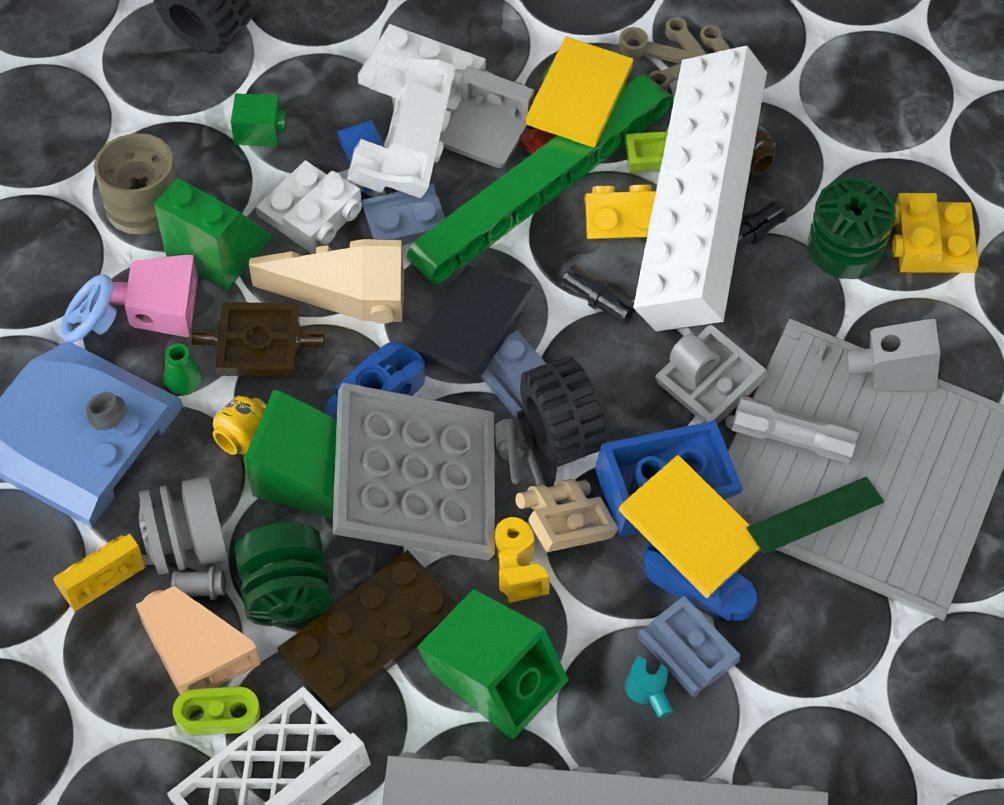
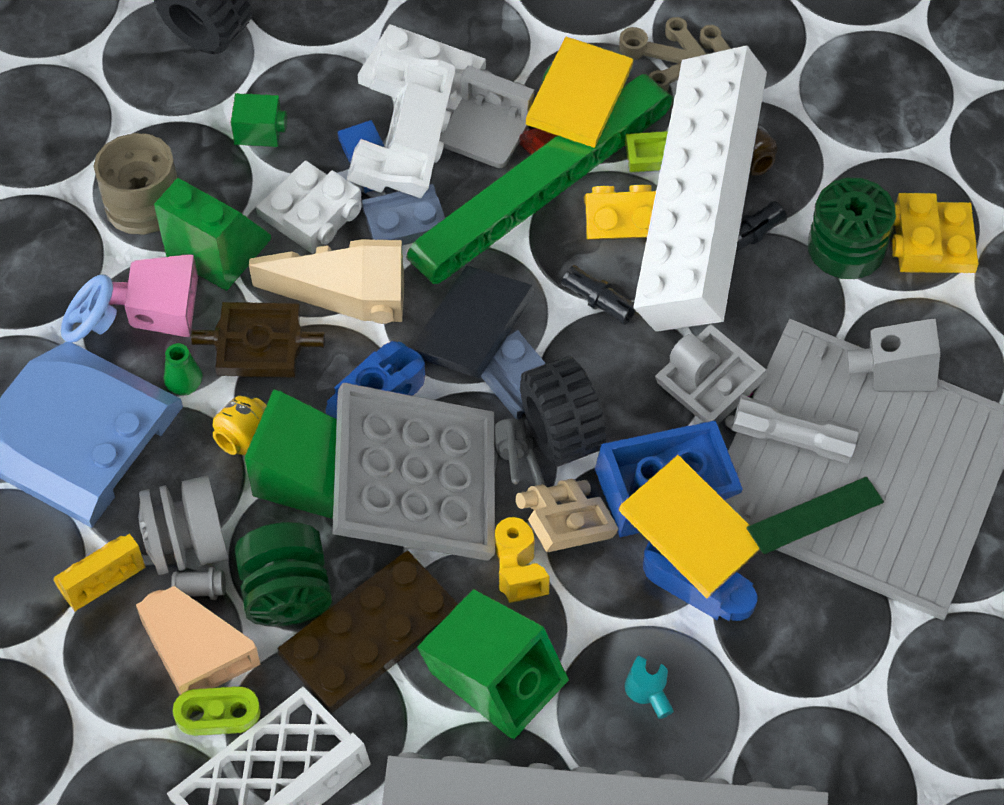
(105, 411): dark grey plate -> none
(689, 646): sand blue plate -> none

